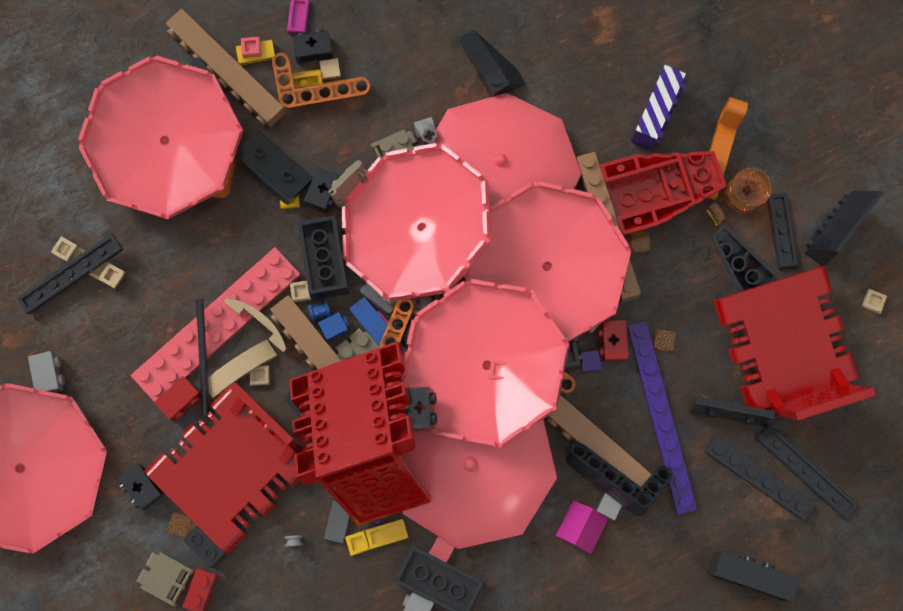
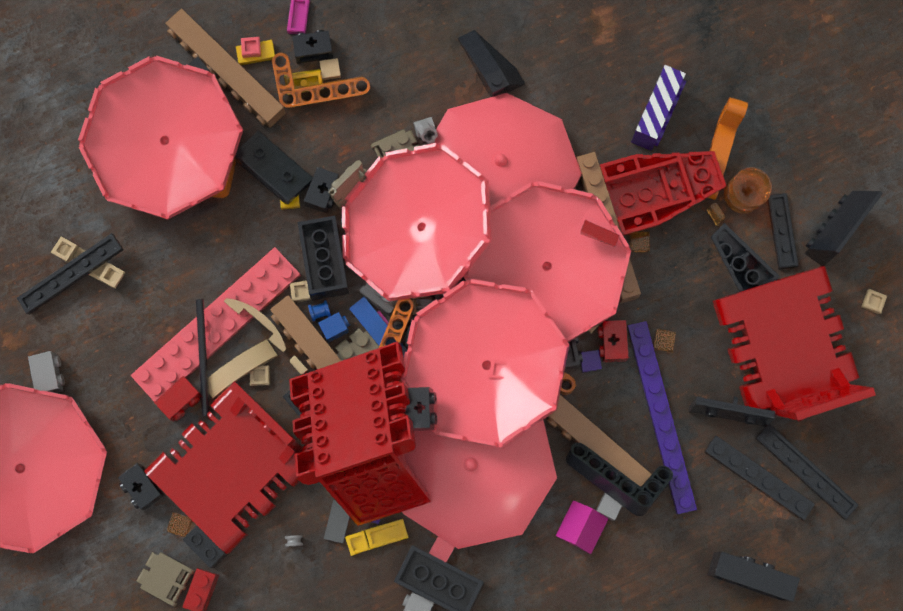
(298, 365): none -> tan tile
(599, 233): none -> red piece

